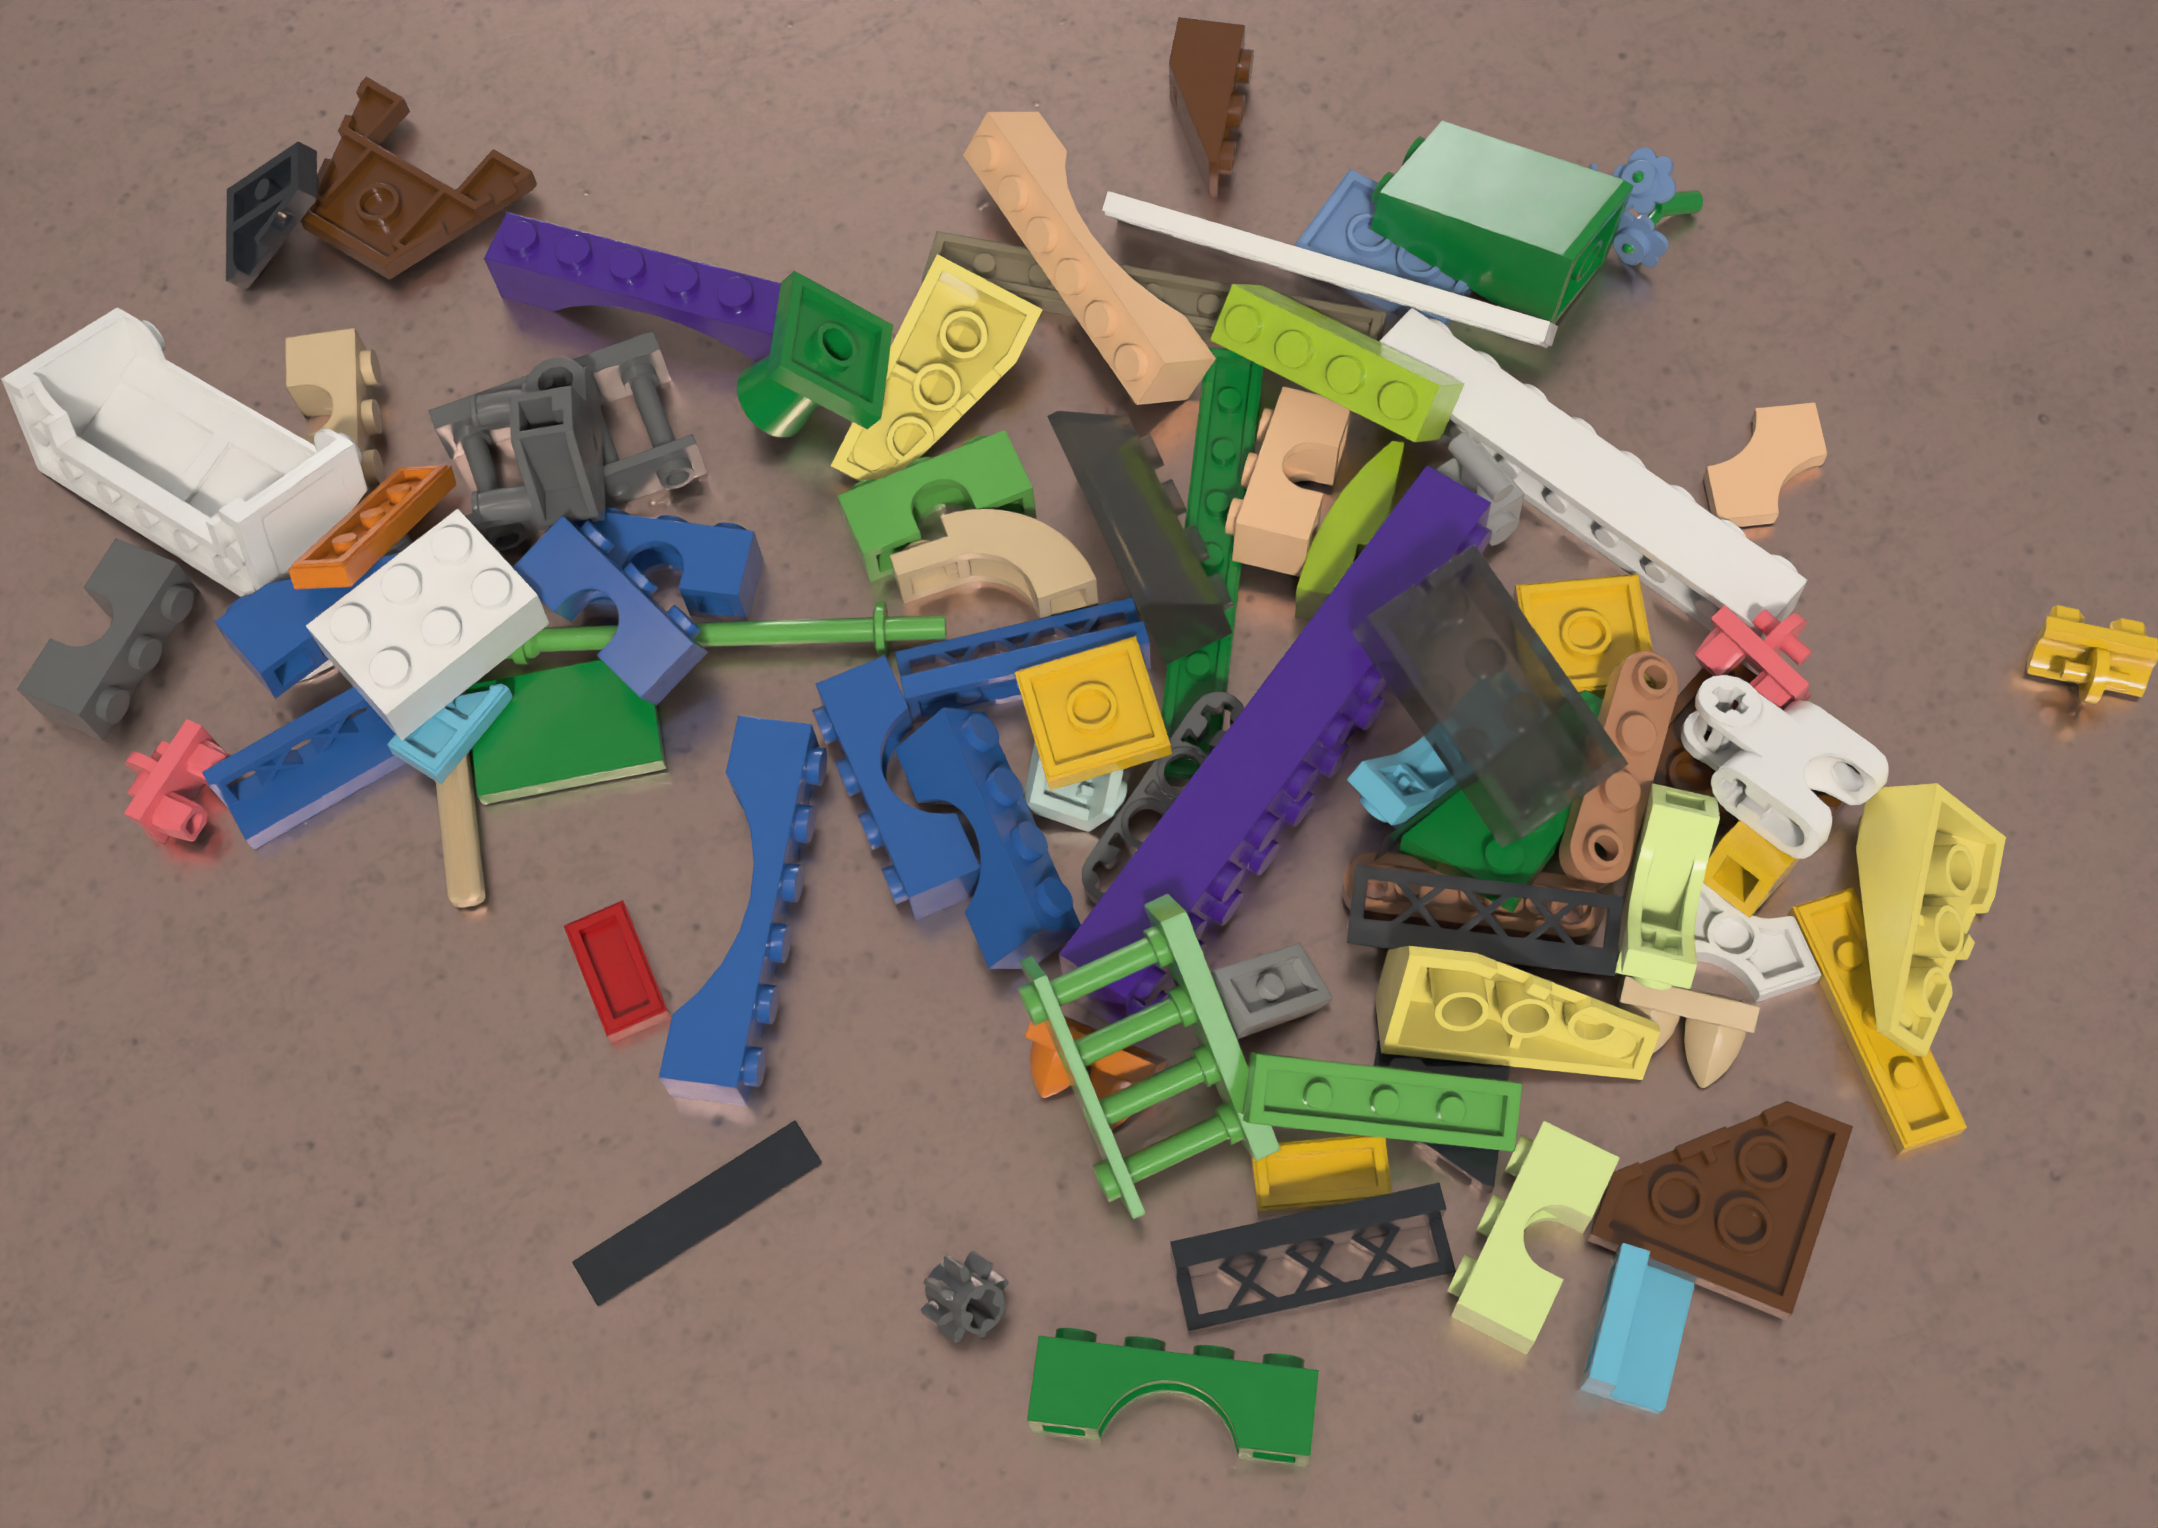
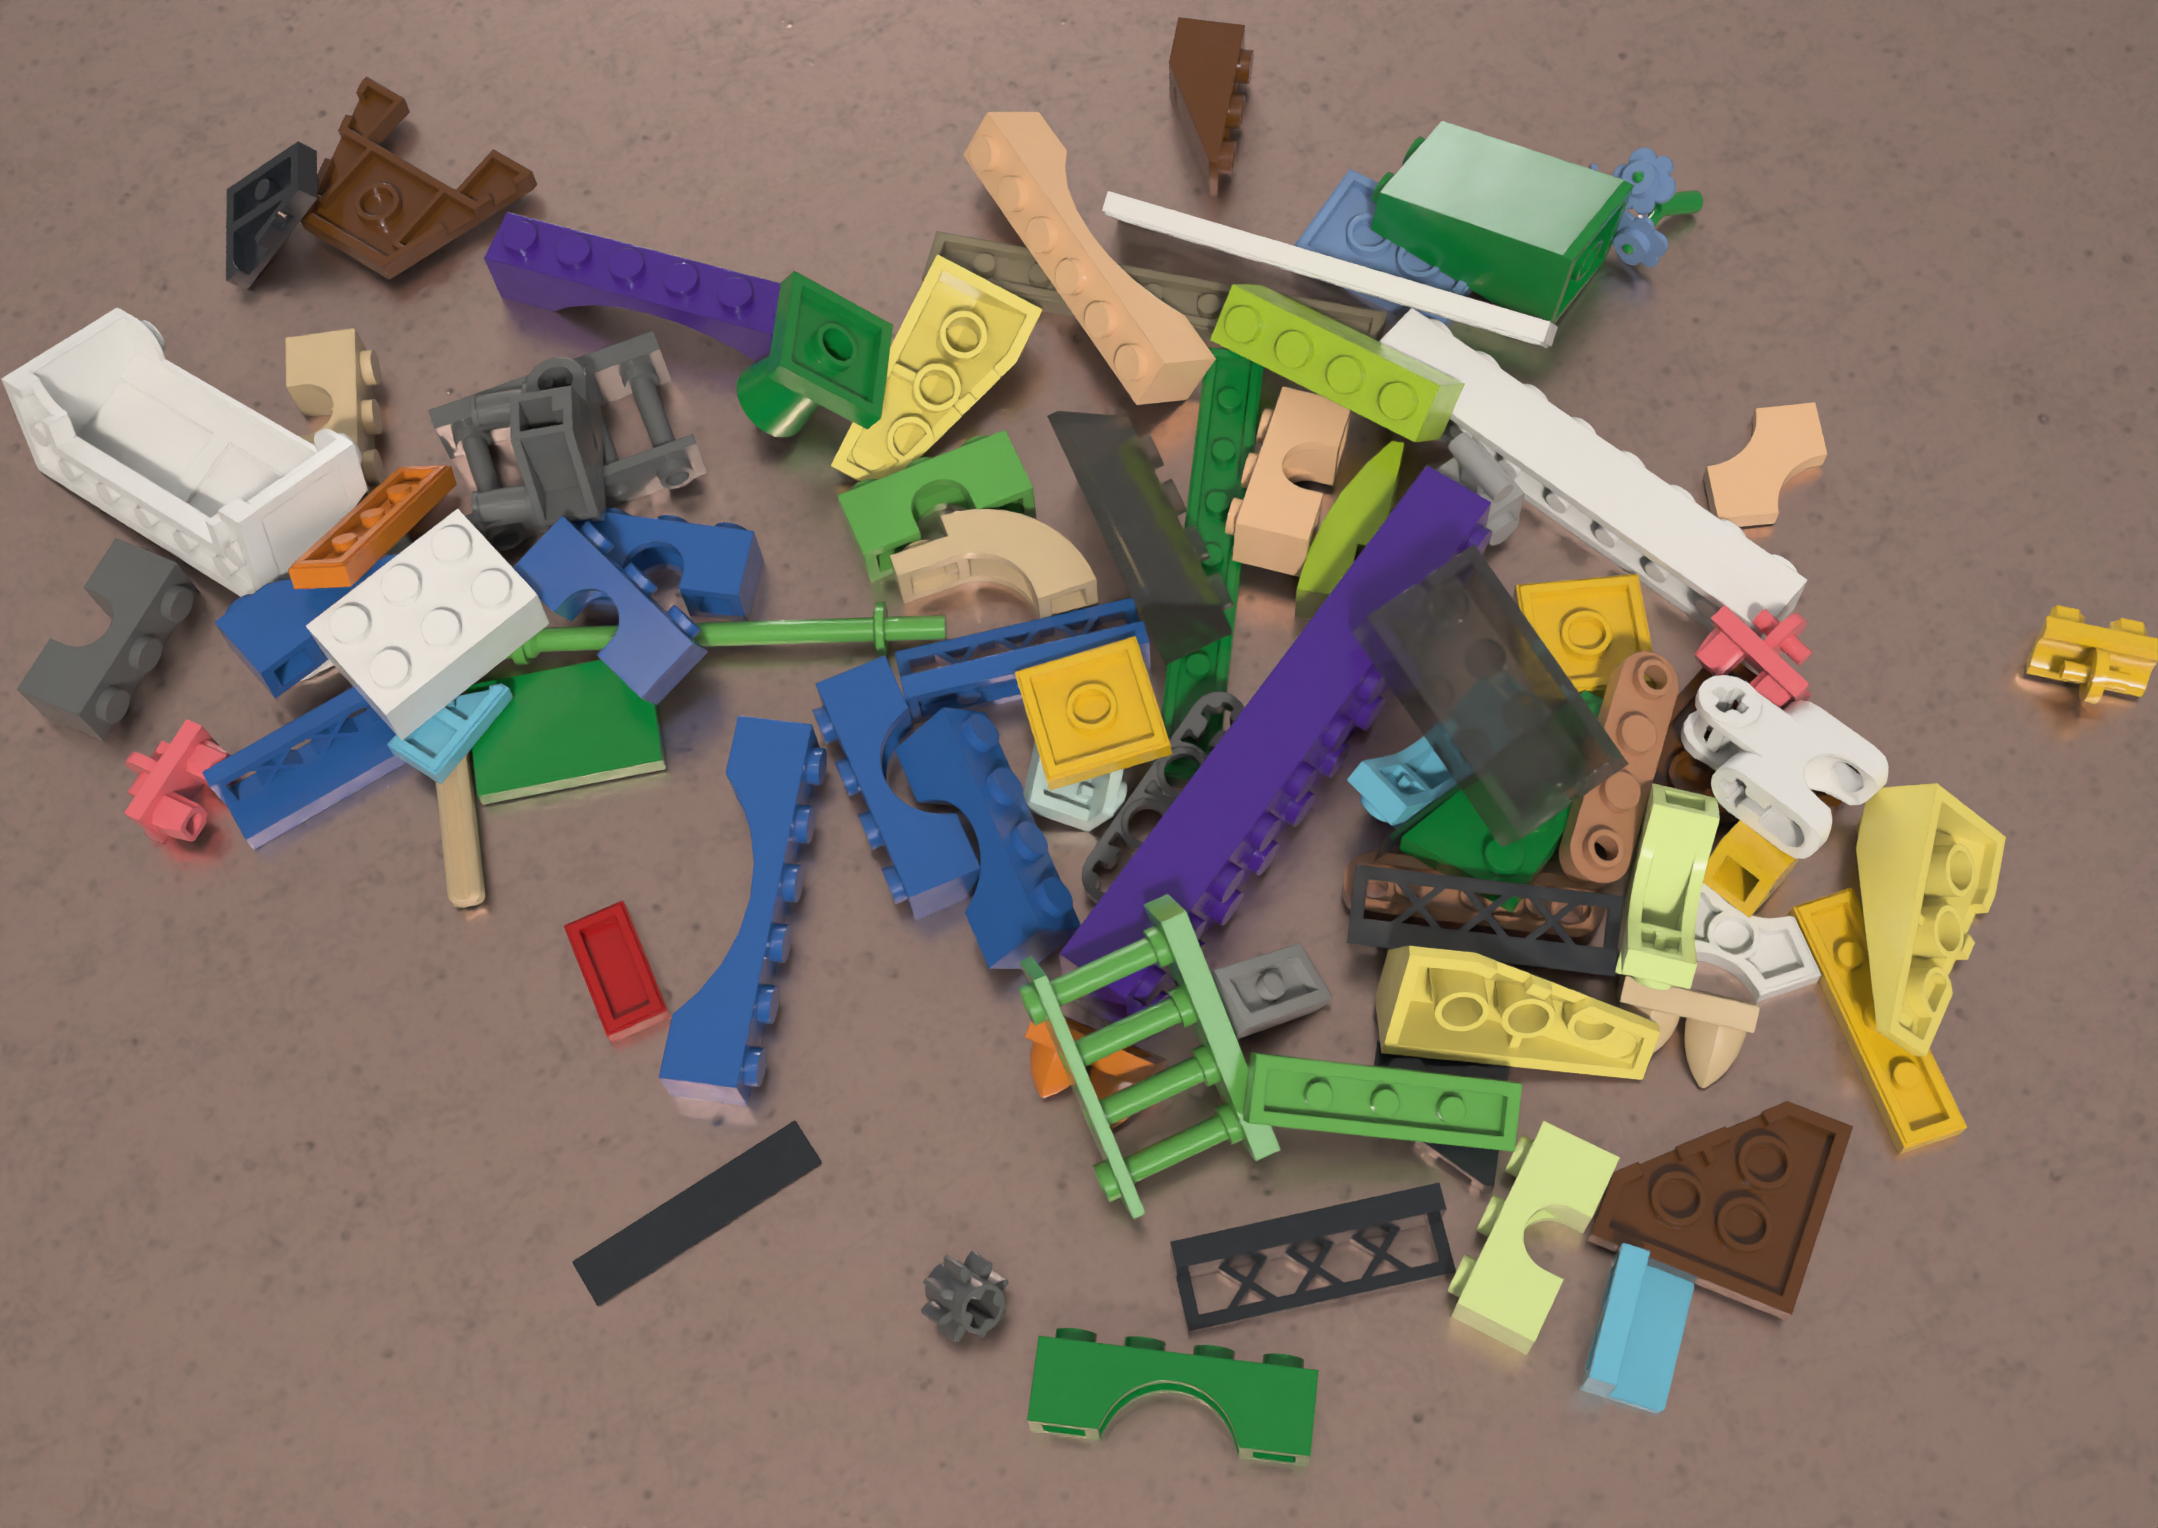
(1320, 1174): yellow tile -> none

